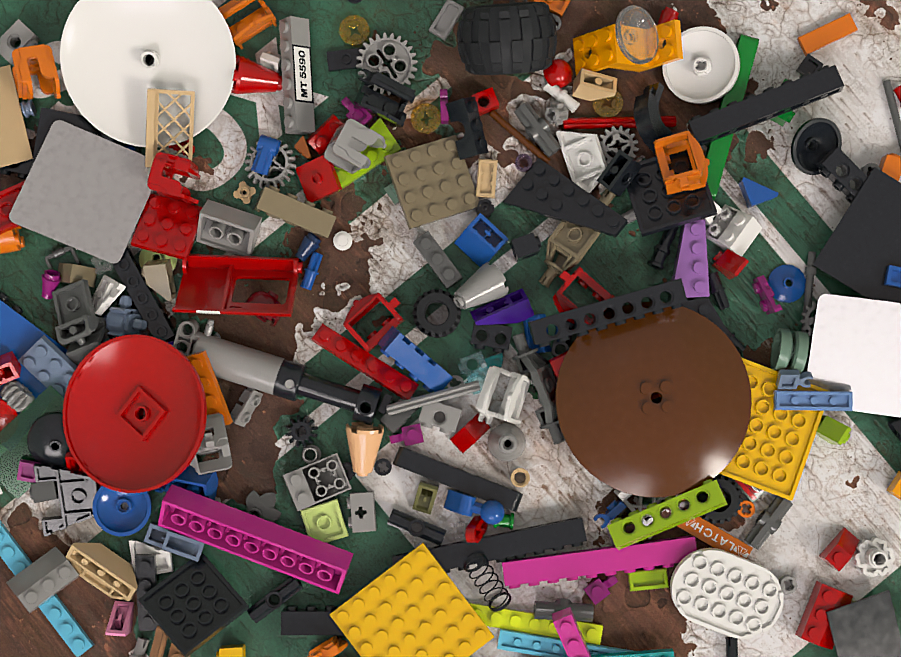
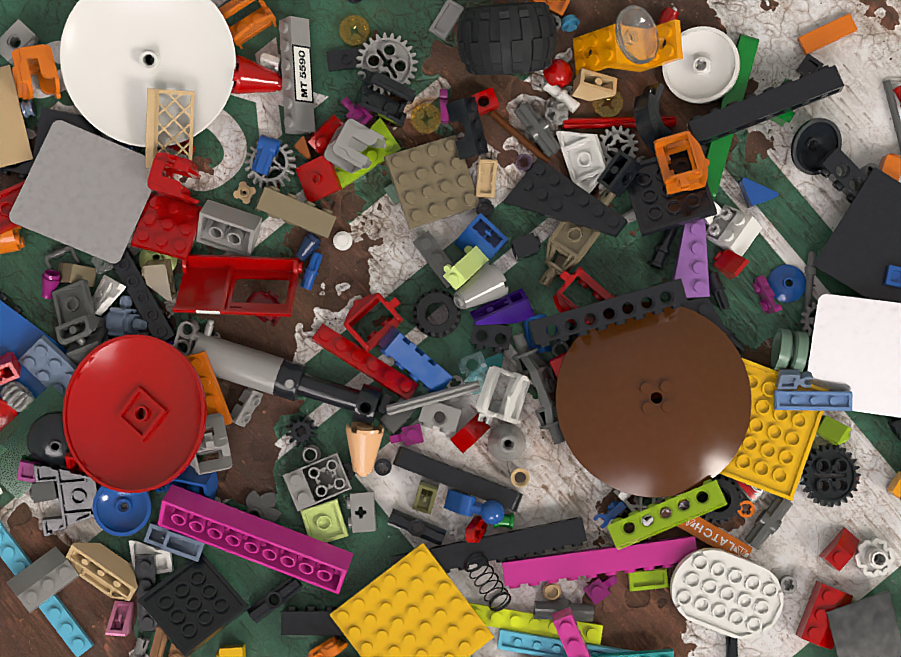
(465, 267): none -> yellowish green brick
(551, 591): none -> tan plate
(569, 23): none -> dark azure plate
(830, 494): none -> black gear

